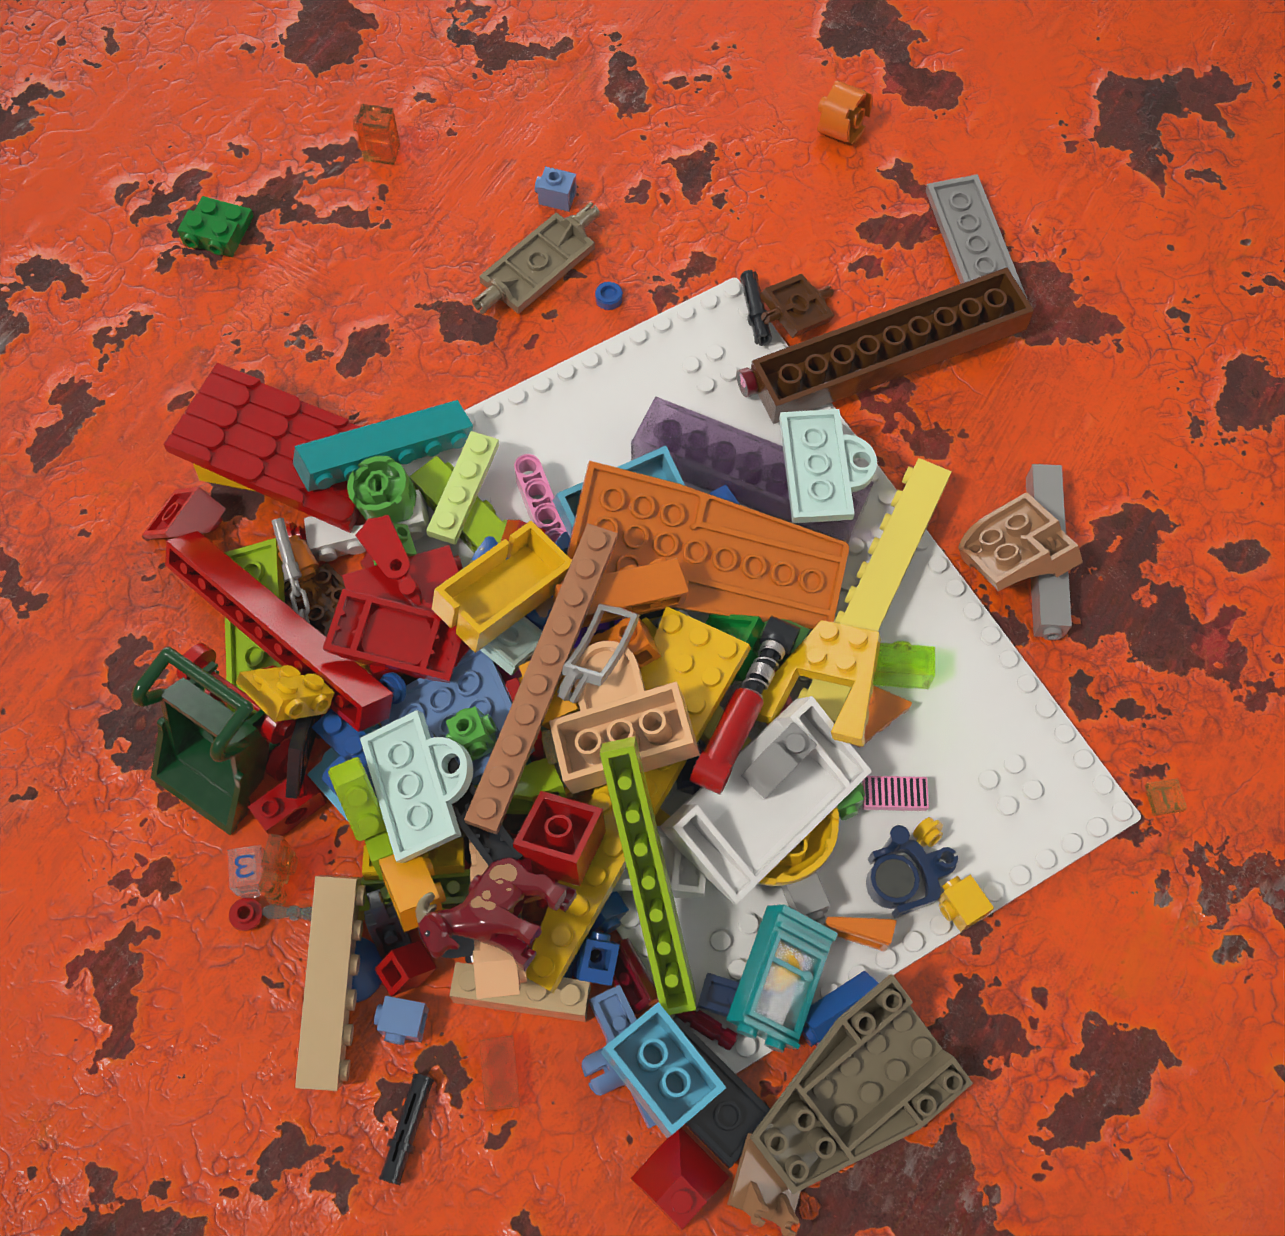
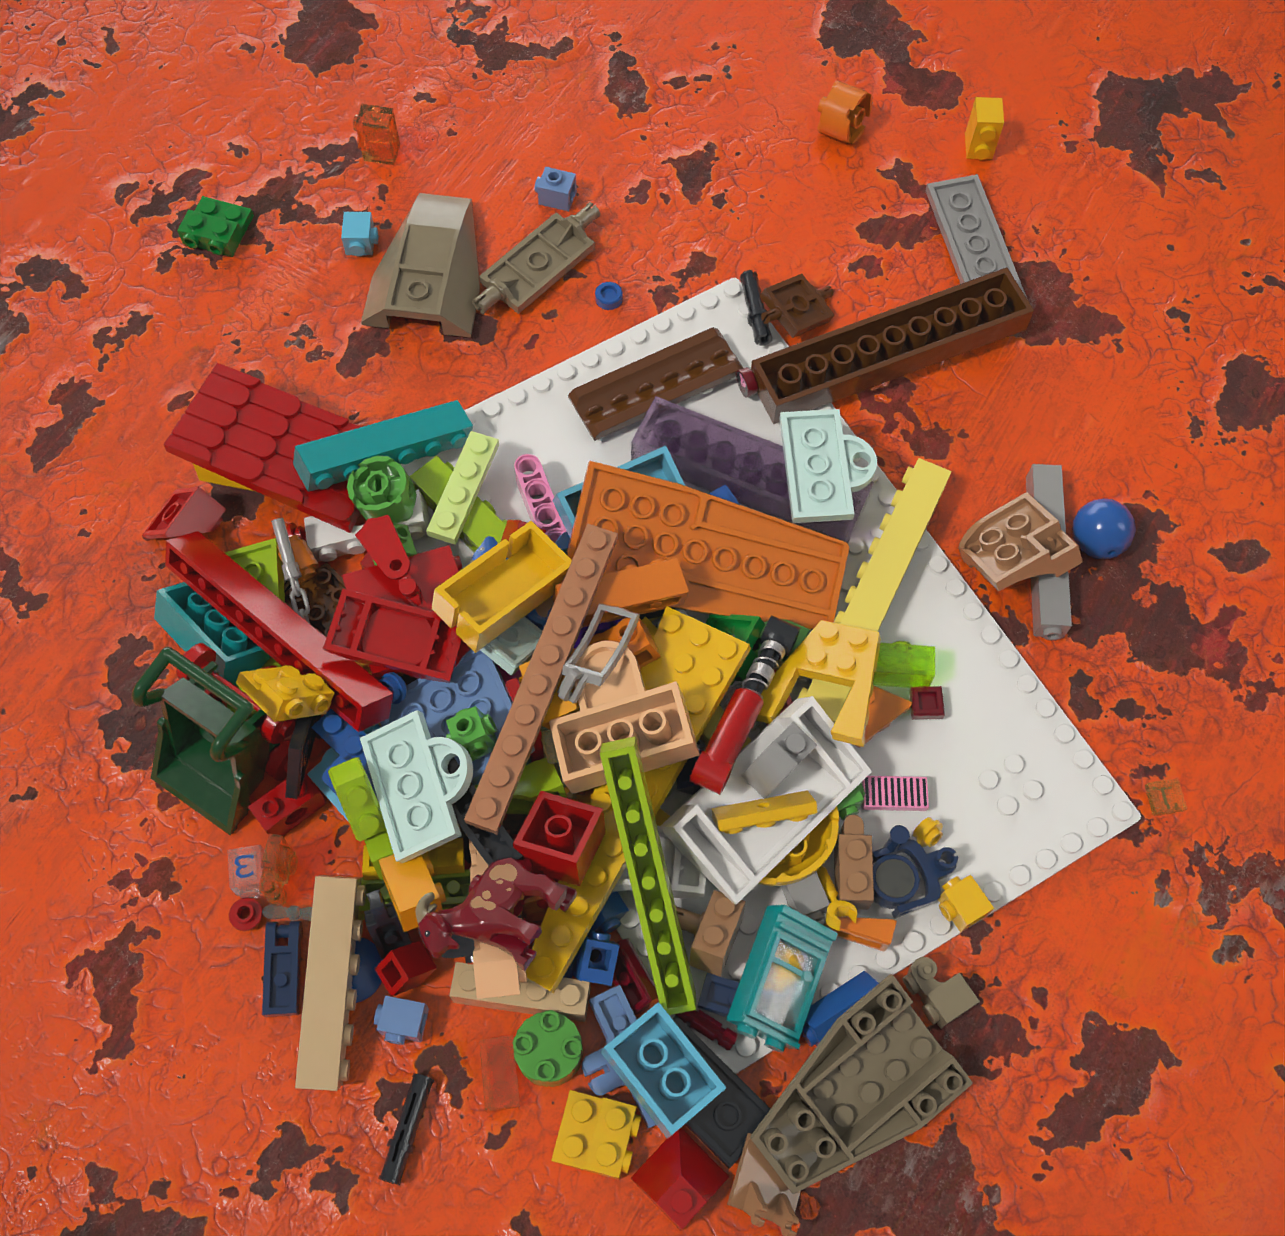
(194, 621): none -> teal slope
(282, 969): none -> dark blue plate
(359, 233): none -> medium azure brick
(429, 268): none -> dark tan wedge
(548, 1049): none -> bright green brick
(596, 1135): none -> yellow plate
(669, 374): none -> reddish brown plate
(713, 932): none -> medium nougat brick
(764, 812): none -> yellow tile
(836, 908): none -> yellow piece
(854, 864): none -> medium nougat brick
(926, 702): none -> dark red tile
(941, 1000): none -> dark tan brick
(984, 128): none -> yellow brick
(1103, 528): none -> blue piece

